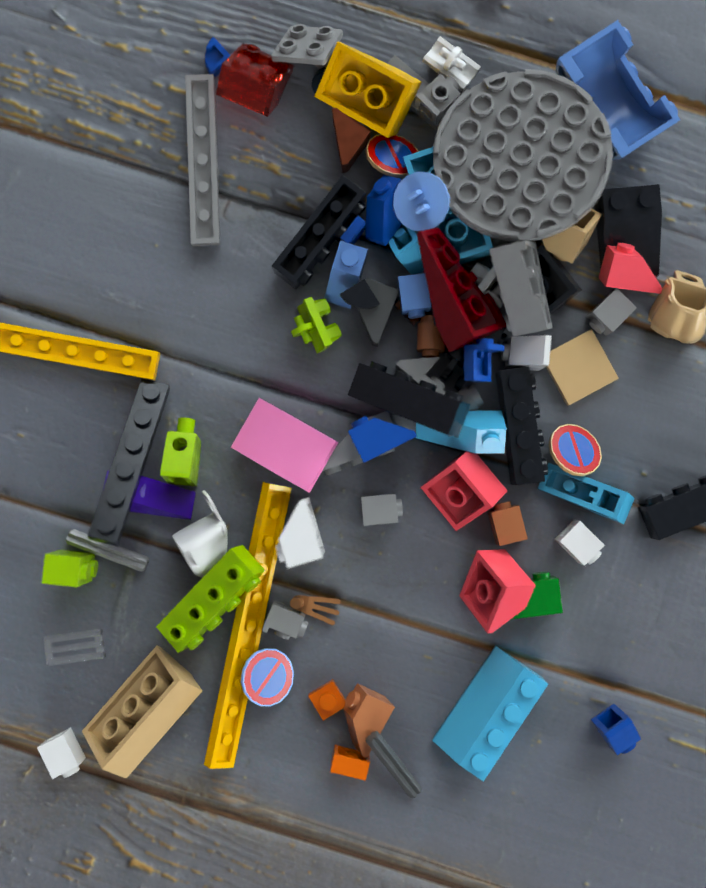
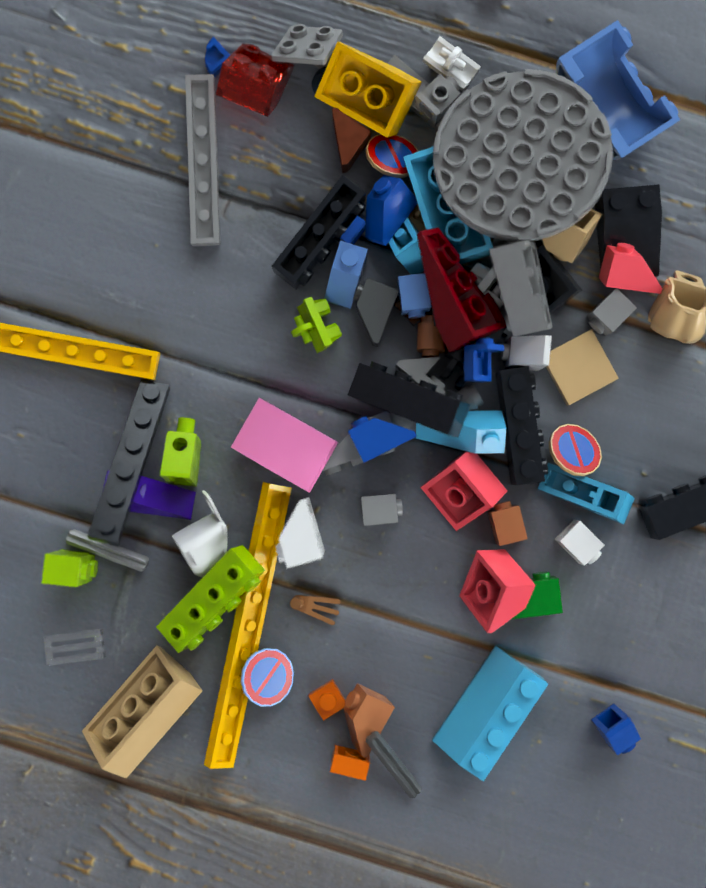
(62, 754): white brick -> none
(285, 621): light grey brick -> none
(360, 296): black tile -> none
(421, 201): light blue piece -> none

